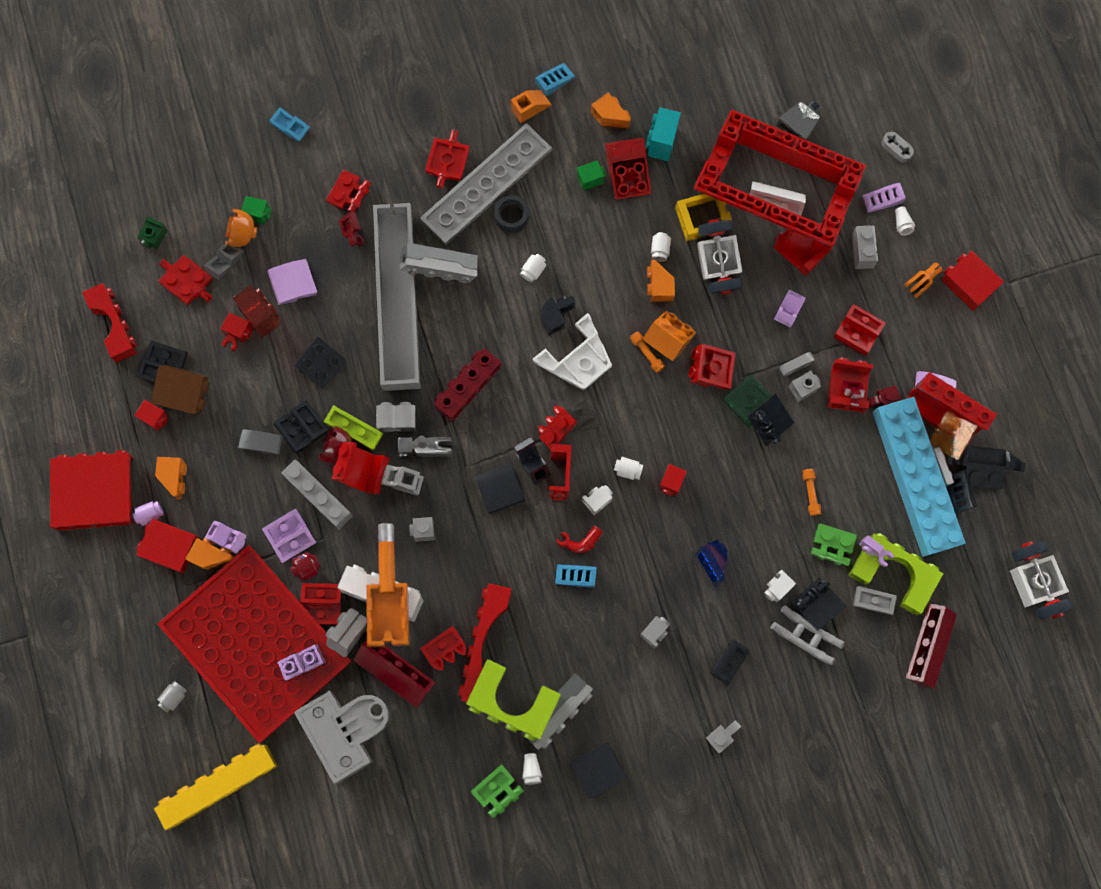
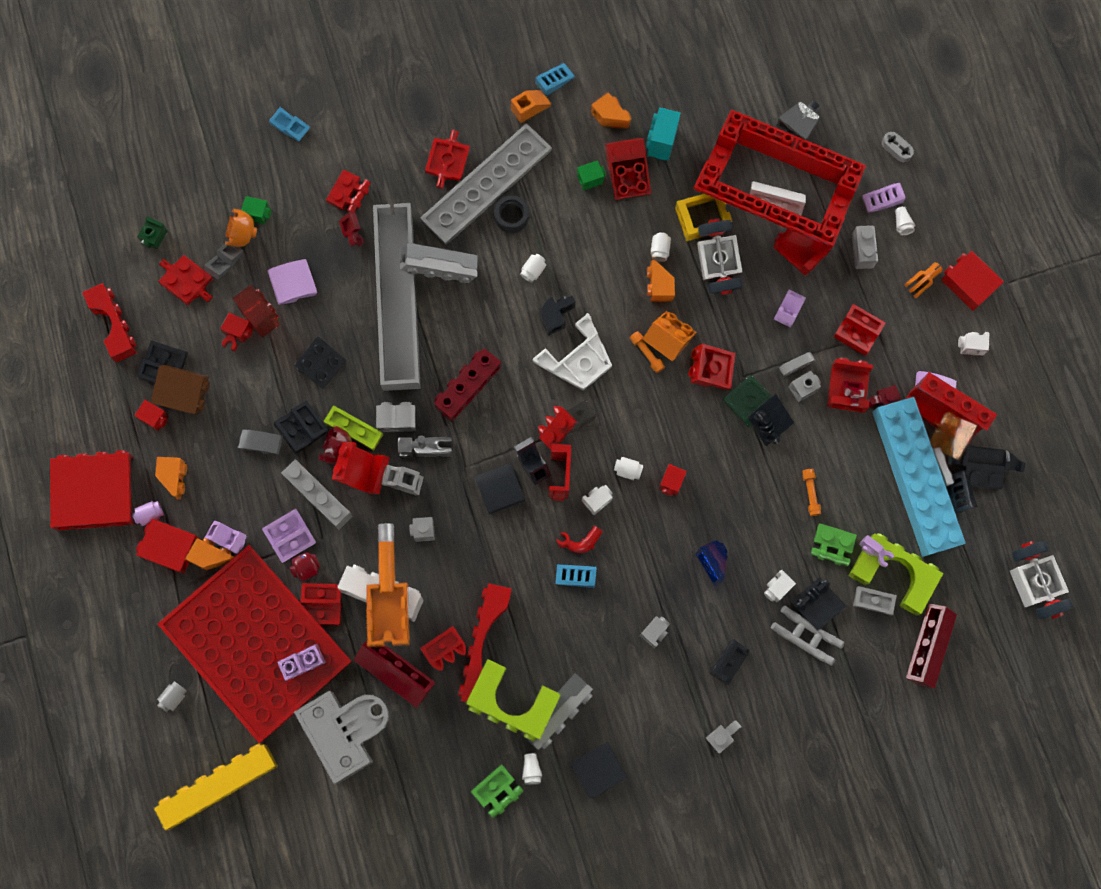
(347, 632): light grey brick -> none
(974, 343): none -> white brick

